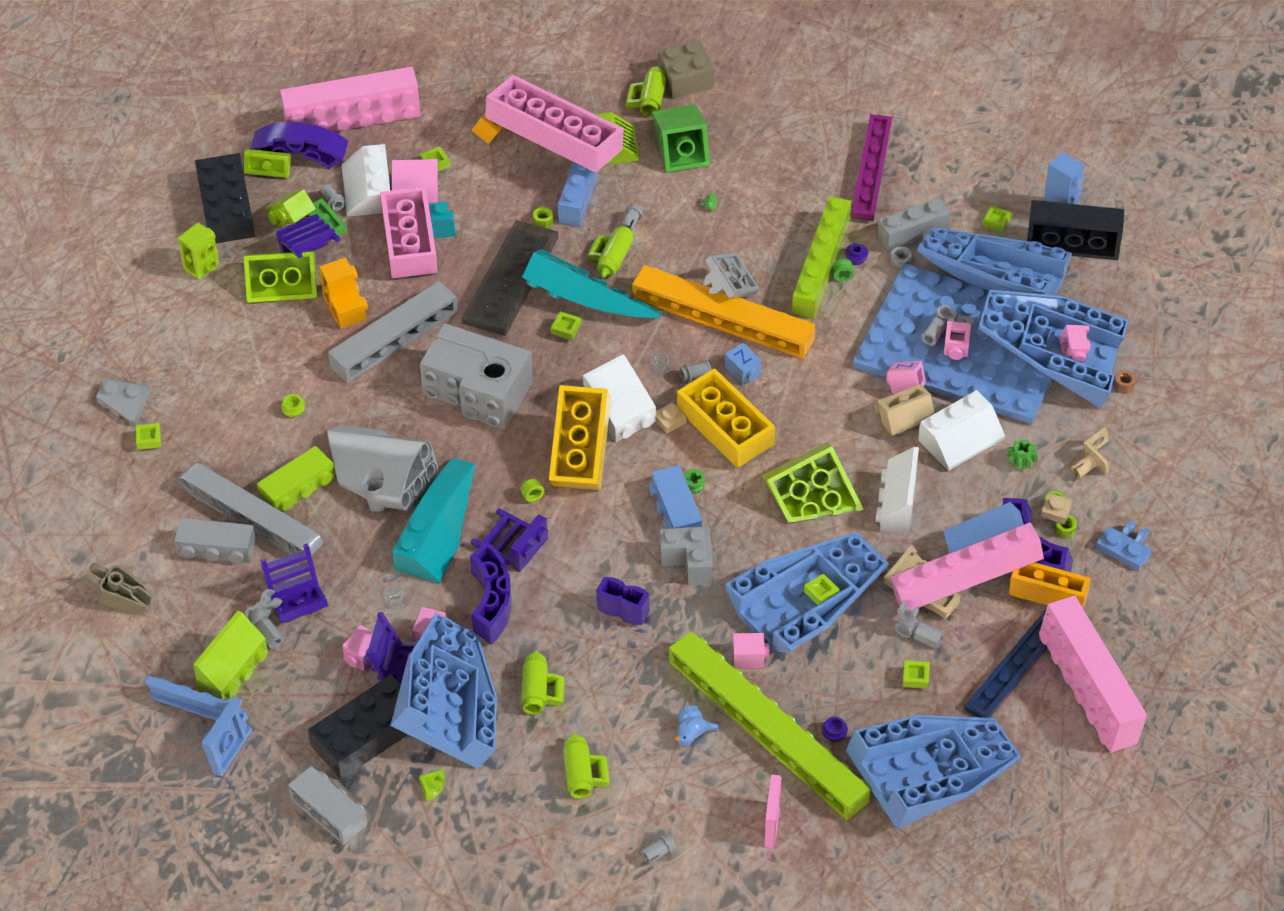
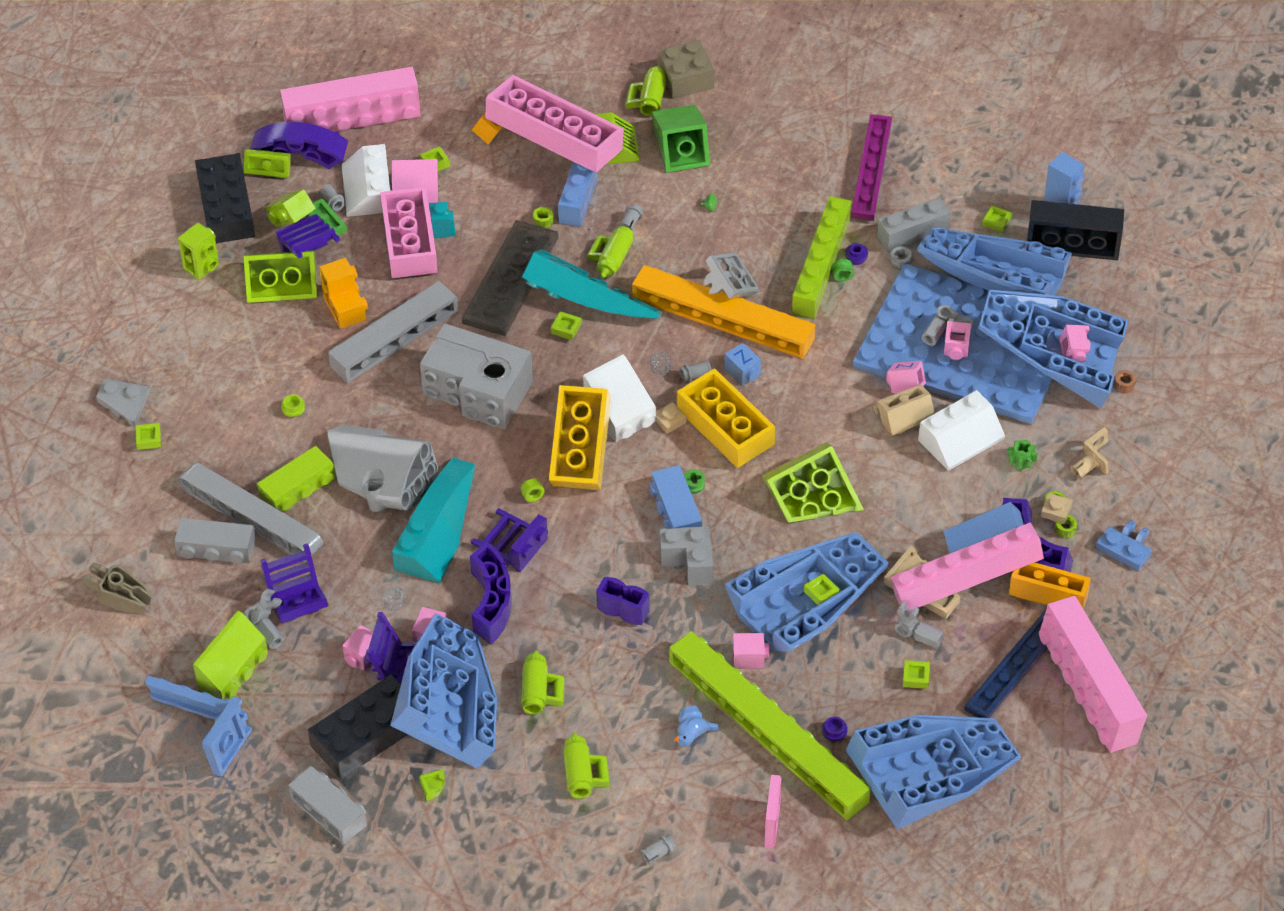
(898, 493): white slope -> none

